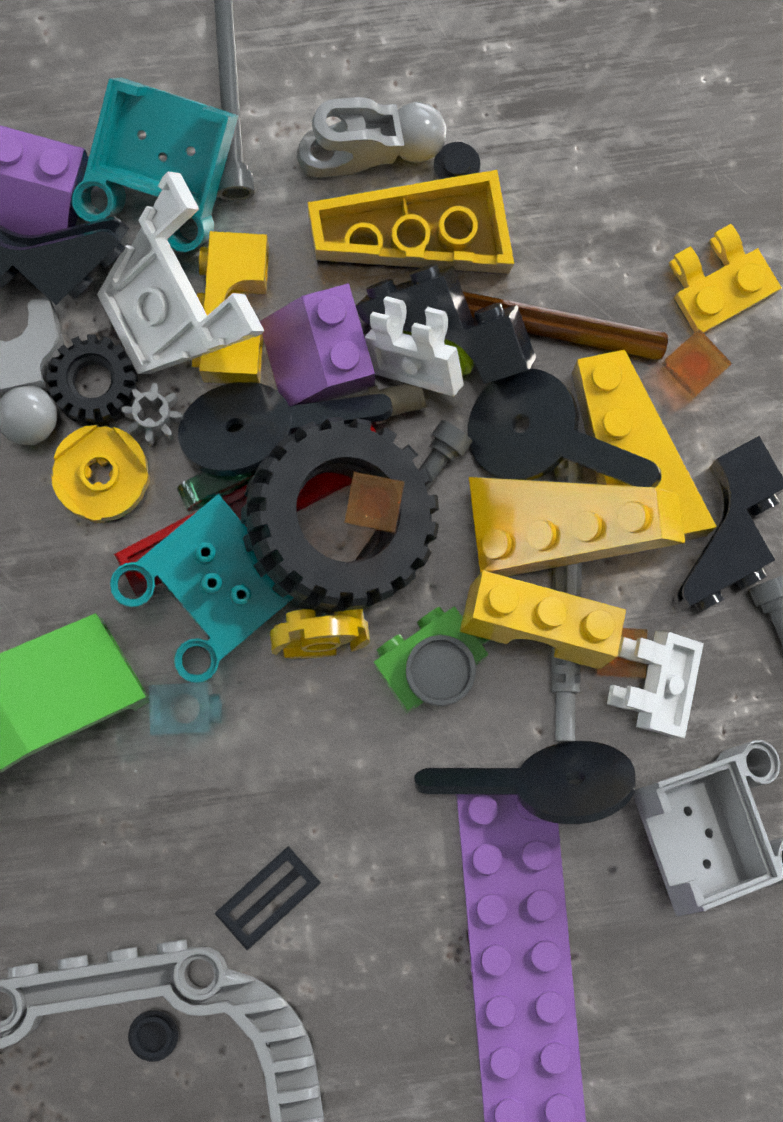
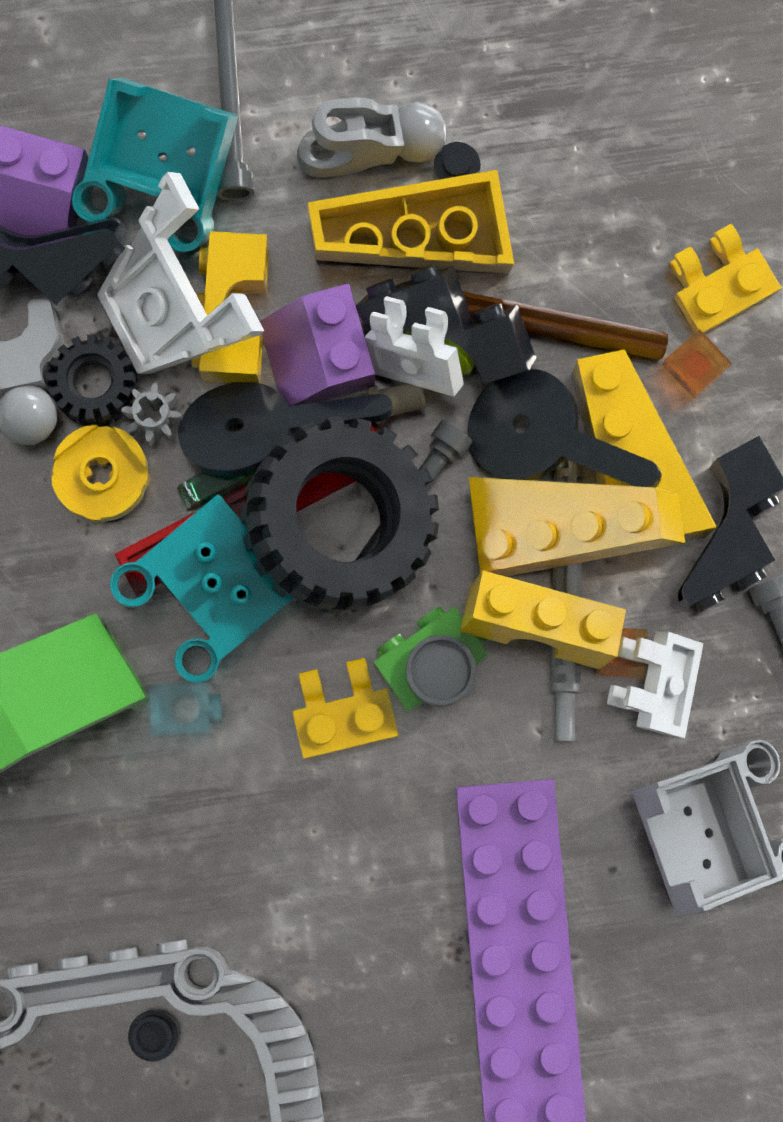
(235, 927): black tile -> none
(318, 637): yellow plate -> none
(345, 721): none -> yellow plate
(374, 502): clear orange plate -> none
(544, 780): black piece -> none

